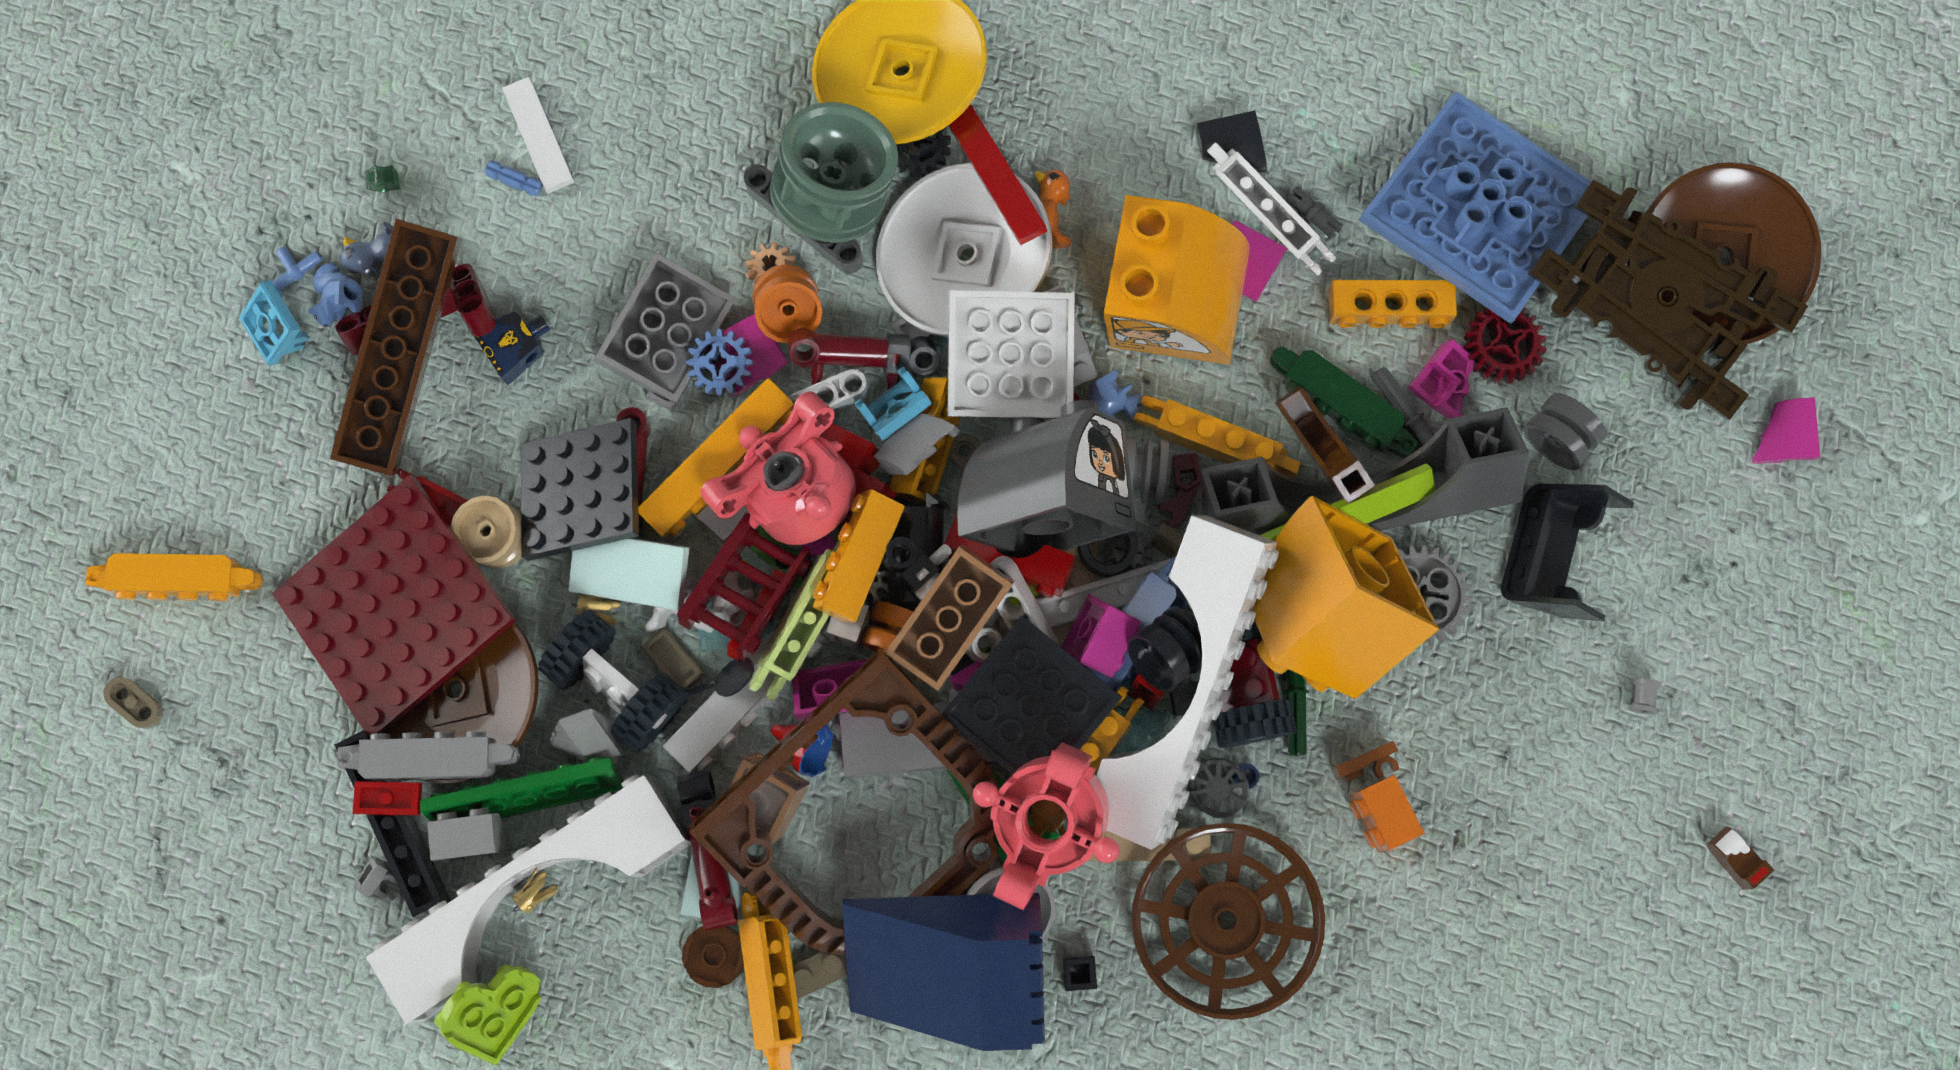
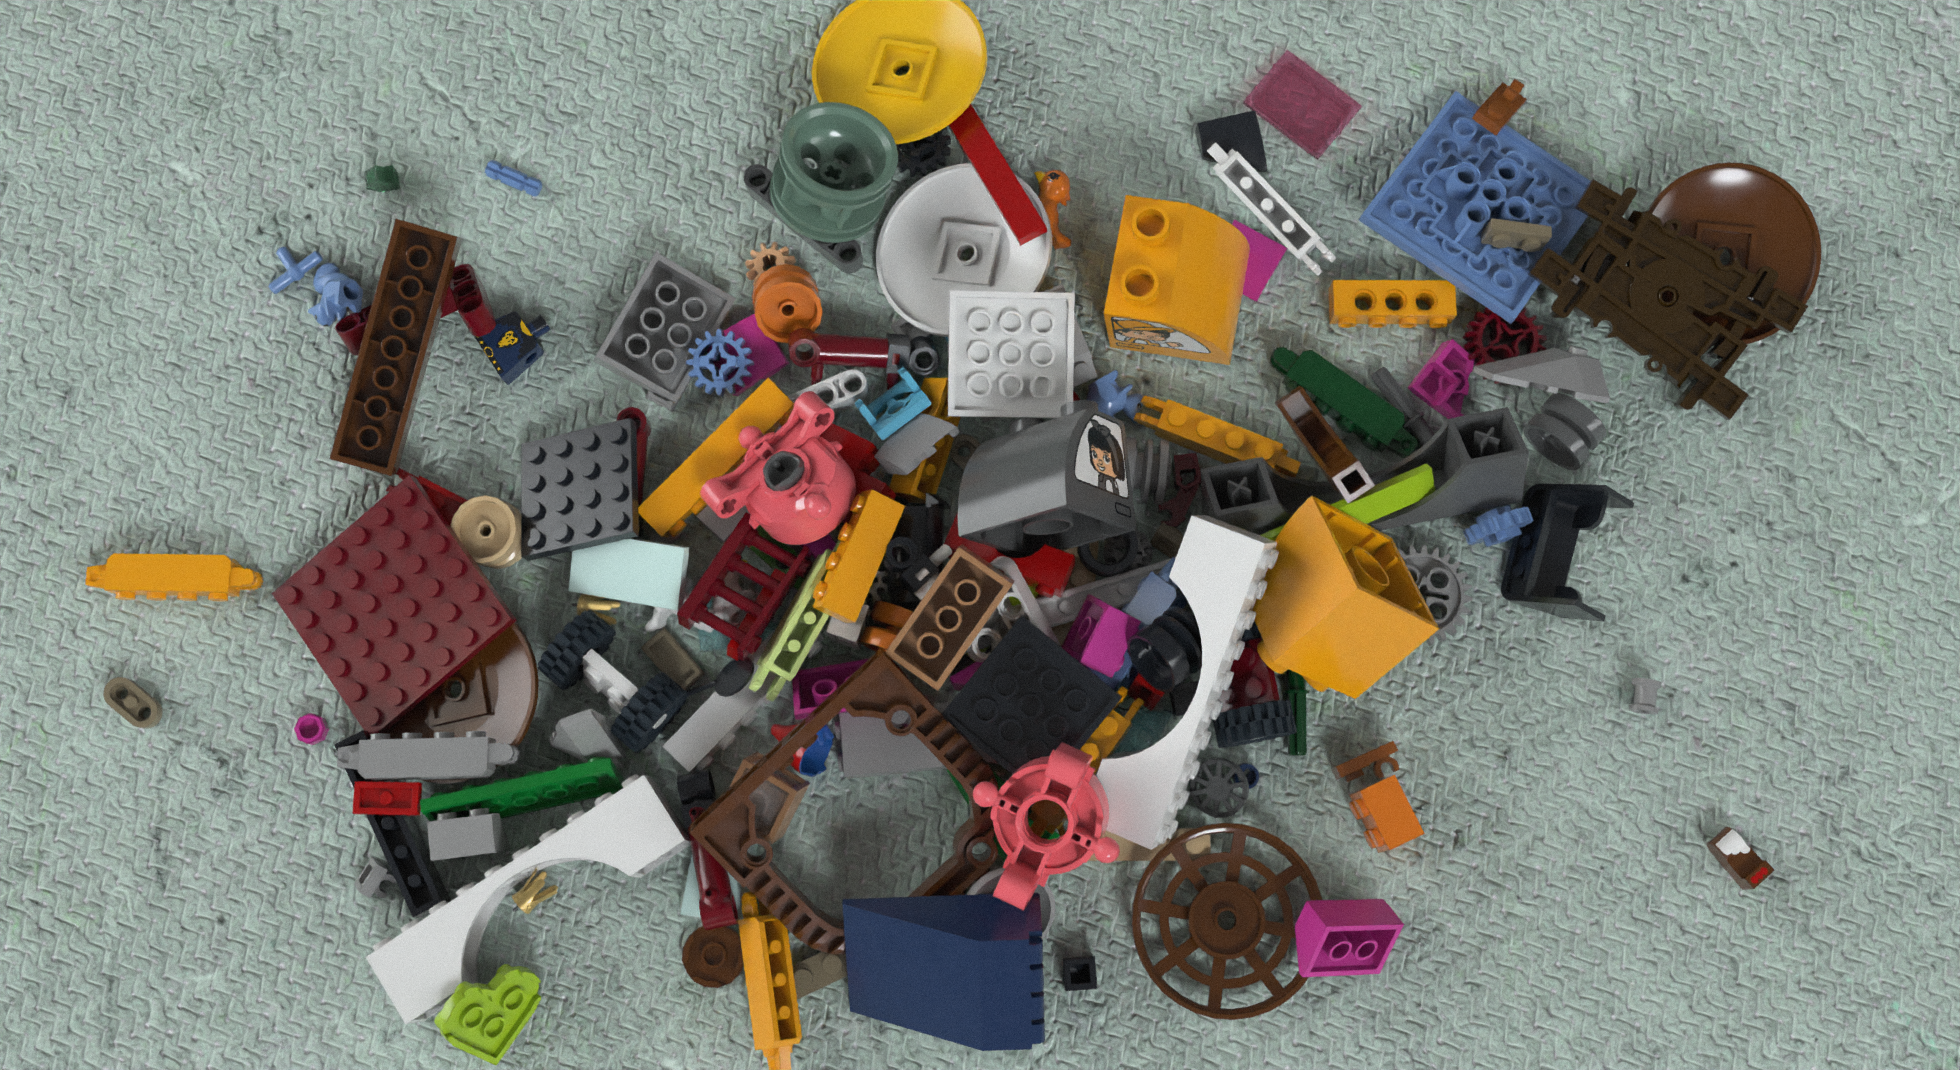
(252, 316): medium azure piece -> none
(311, 729): none -> dark pink tile
(361, 256): sand blue animal -> none
(538, 135): white tile -> none
(1302, 104): none -> clear pink piece
(1314, 212): dark grey pin -> none
(1345, 937): none -> dark pink slope
(1498, 525): none -> medium blue gear
(1500, 107): none -> dark orange plate
(1516, 235): none -> dark tan plate
(1552, 371): none -> light grey wedge
(1790, 433): dark pink slope -> none

